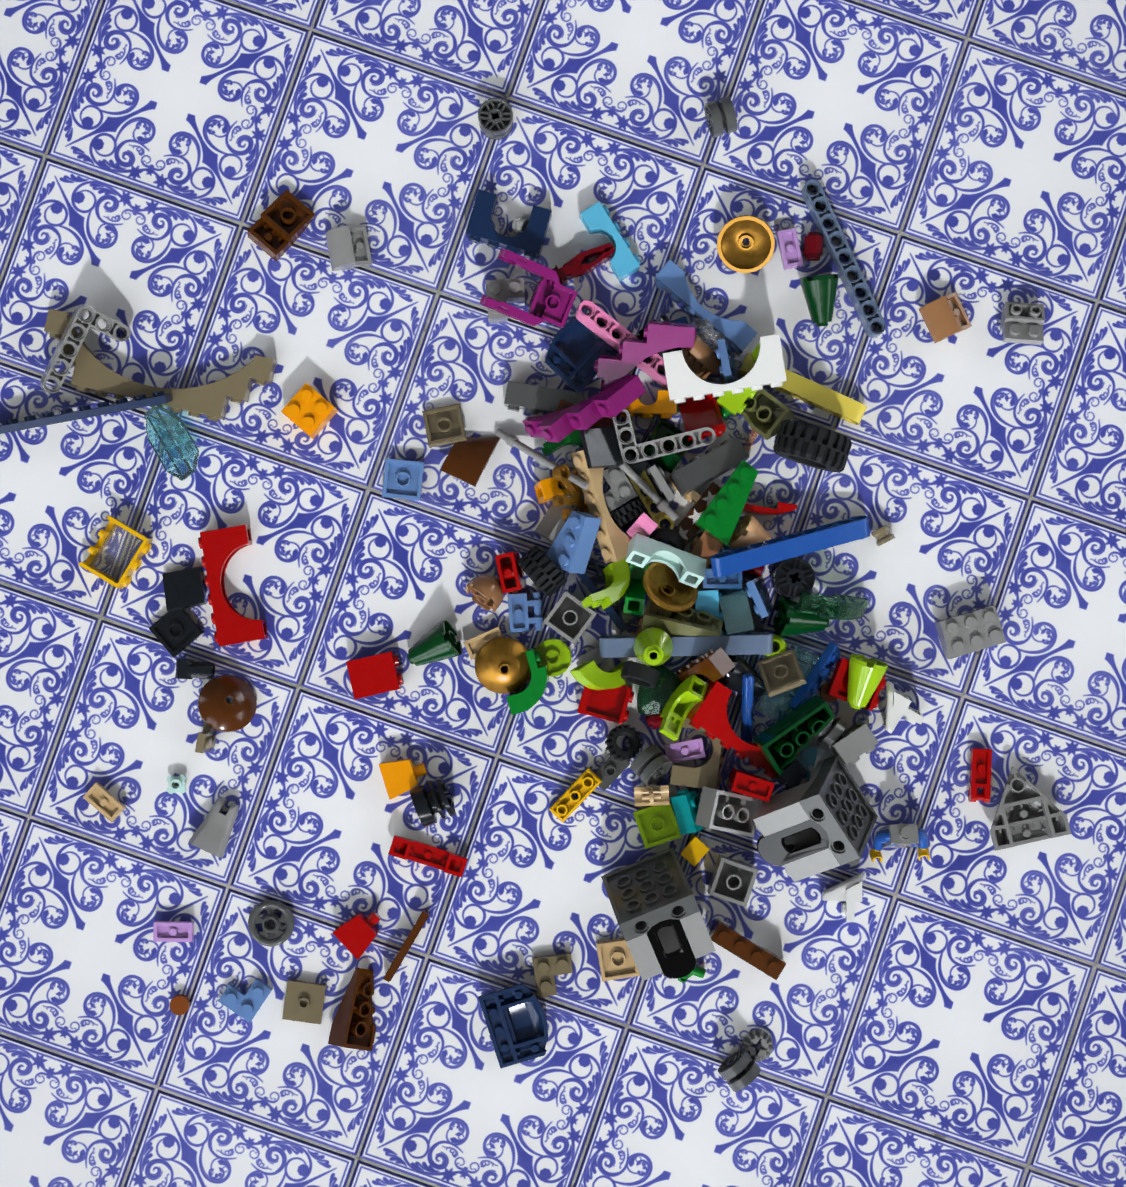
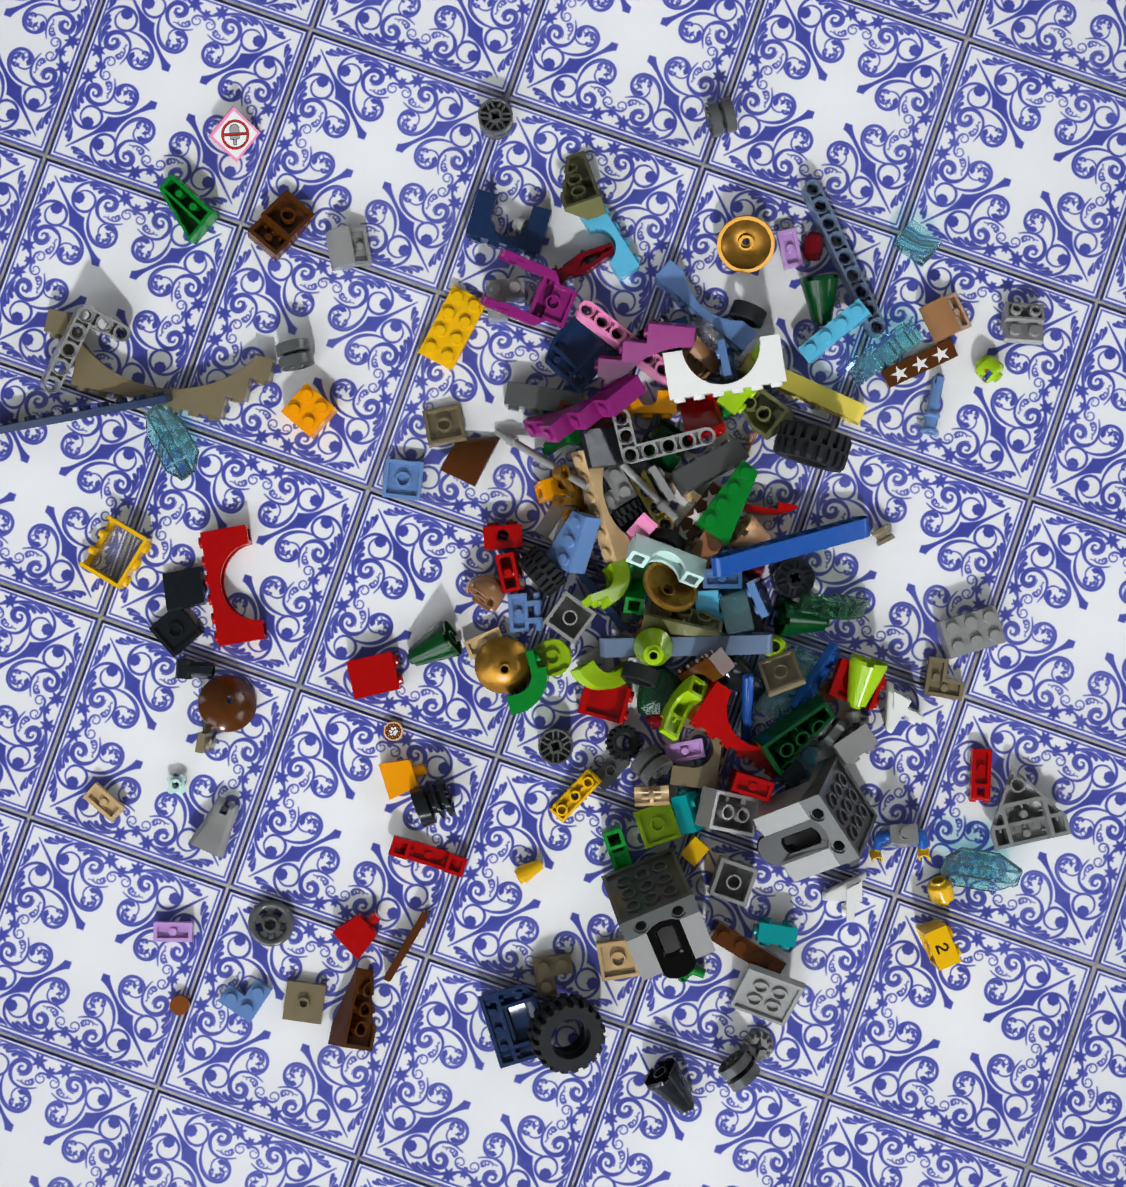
(189, 208): none -> green wedge
(234, 134): none -> piece
(294, 354): none -> dark grey wheel
(393, 731): none -> tile
(452, 328): none -> yellow plate
(514, 540): none -> red brick
(528, 871): none -> yellow cone
(558, 755): none -> dark grey wheel
(580, 190): none -> olive wedge
(583, 1049): none -> black tyre
(616, 846): none -> green arch
(670, 1085): none -> black cone
(747, 312): none -> black tyre
(767, 994): none -> light grey plate
(777, 933): none -> teal brick
(833, 331): none -> medium azure arch
(853, 715): none -> white plate
(884, 353): none -> clear light blue wedge
(917, 243): none -> clear light blue piece
(919, 363): none -> reddish brown tile
(932, 415): none -> medium blue pin
(936, 682): none -> dark tan plate
(939, 944): none -> yellow brick
(940, 891): none -> yellow head
(980, 870): none -> clear light blue wedge
(989, 369): none -> lime head

